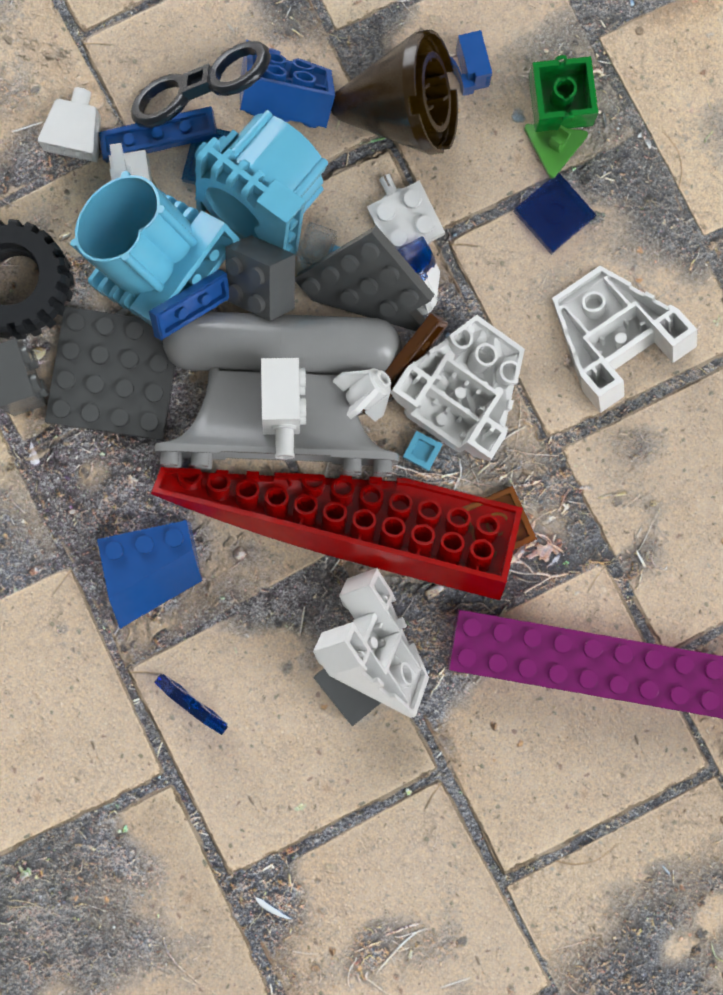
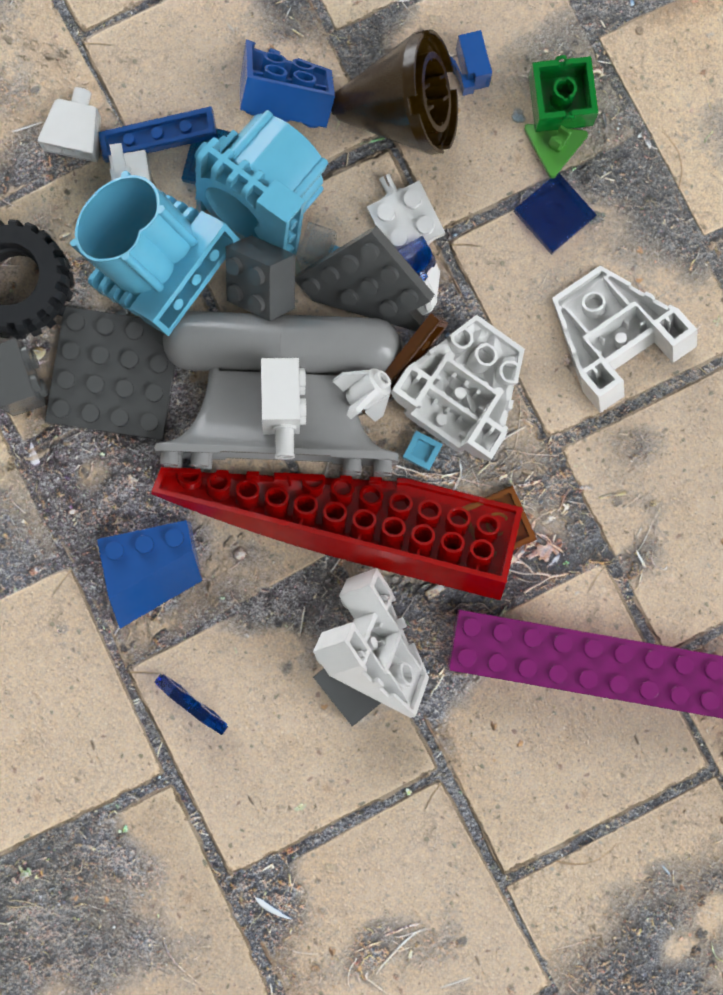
(189, 304): blue tile -> none
(200, 82): black bar -> none

